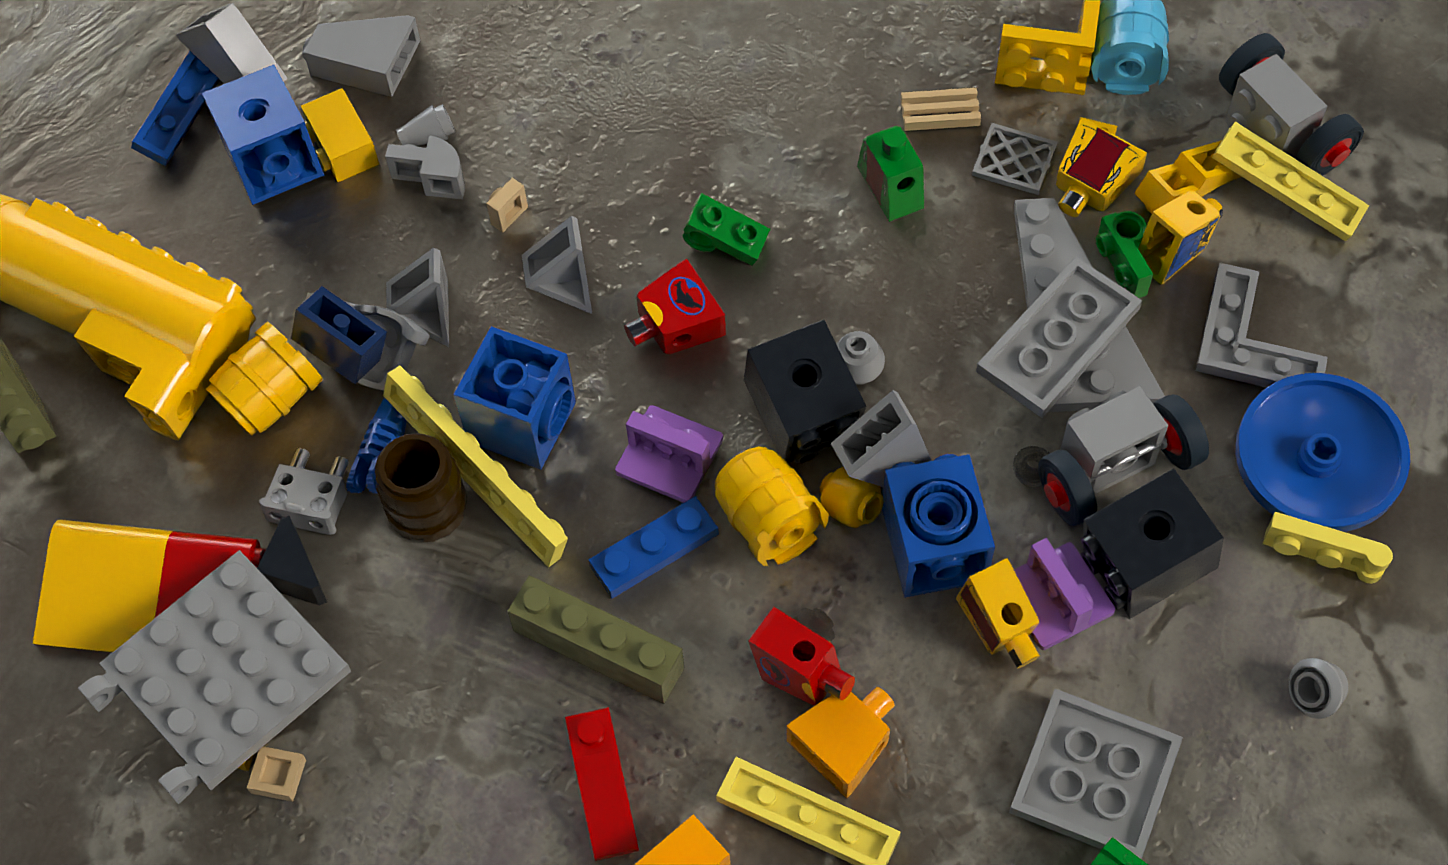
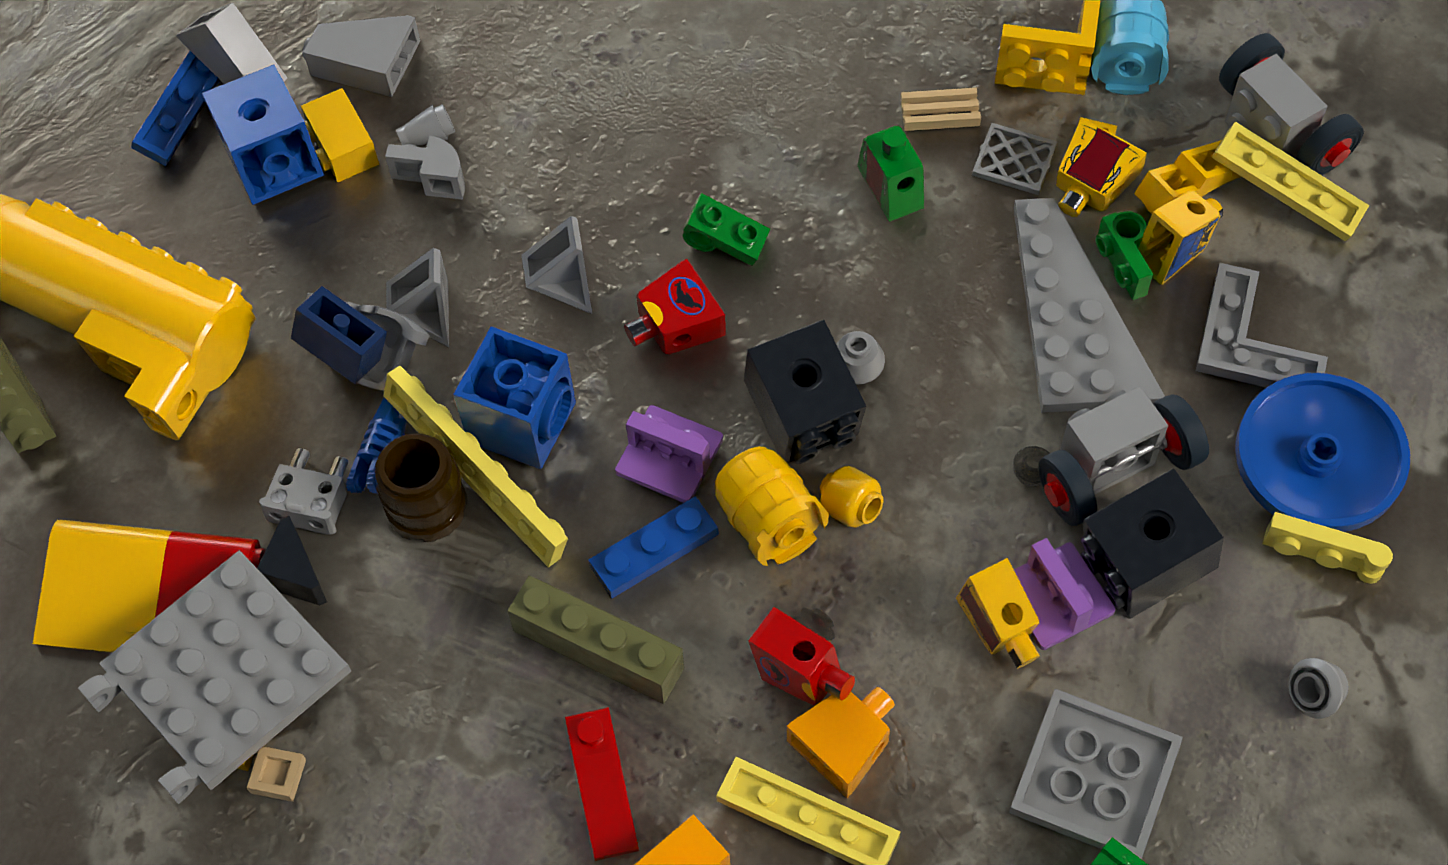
(262, 380): yellow piece -> none
(507, 204): tan plate -> none
(880, 441): light grey slope -> none
(936, 524): blue brick -> none
(1058, 336): light grey plate -> none

